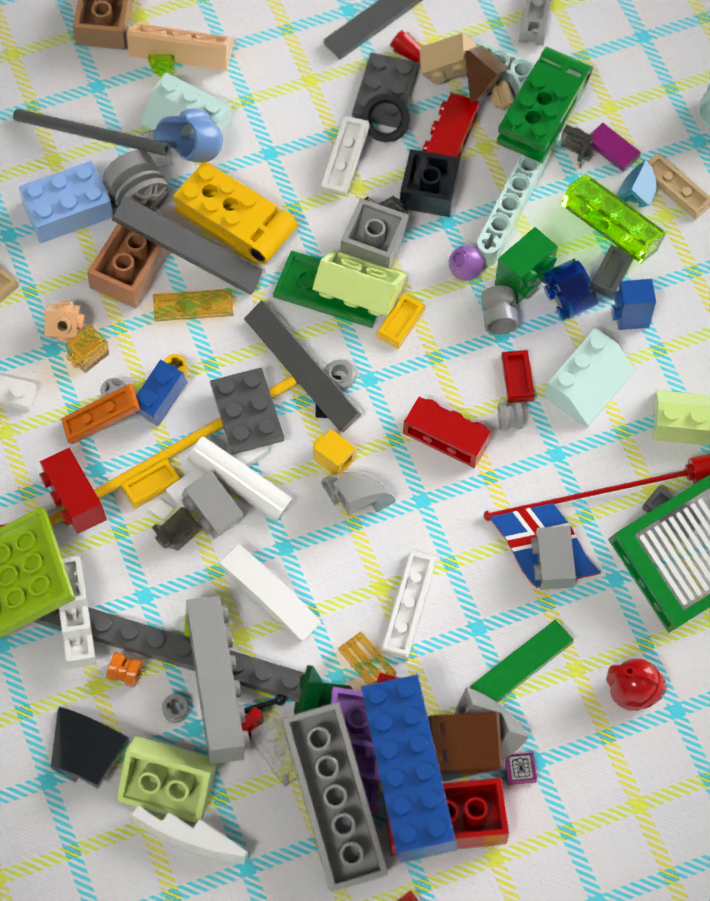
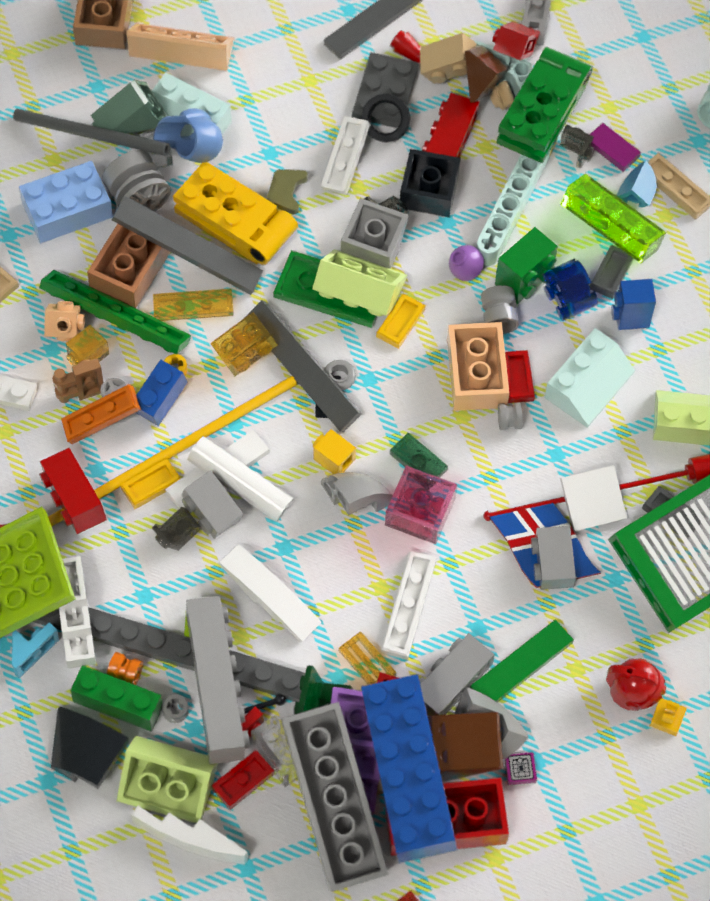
(27, 653): none -> medium azure slope
(82, 382): none -> medium nougat plate
(115, 312): none -> green plate
(116, 698): none -> green brick
(130, 110): none -> sand green slope
(161, 509): white window -> none
(162, 63): clear neon green tile -> none
(242, 779): none -> red plate
(244, 344): none -> clear yellow brick
(247, 411): dark grey plate -> none
(283, 189): none -> olive piece
(415, 455): none -> clear green plate
(420, 504): none -> clear pink brick
(447, 431): red brick -> none
(452, 675): none -> light grey brick
(477, 366): none -> light nougat brick
(515, 40): none -> red brick
(593, 498): none -> white tile
(668, 716): none -> yellow tile

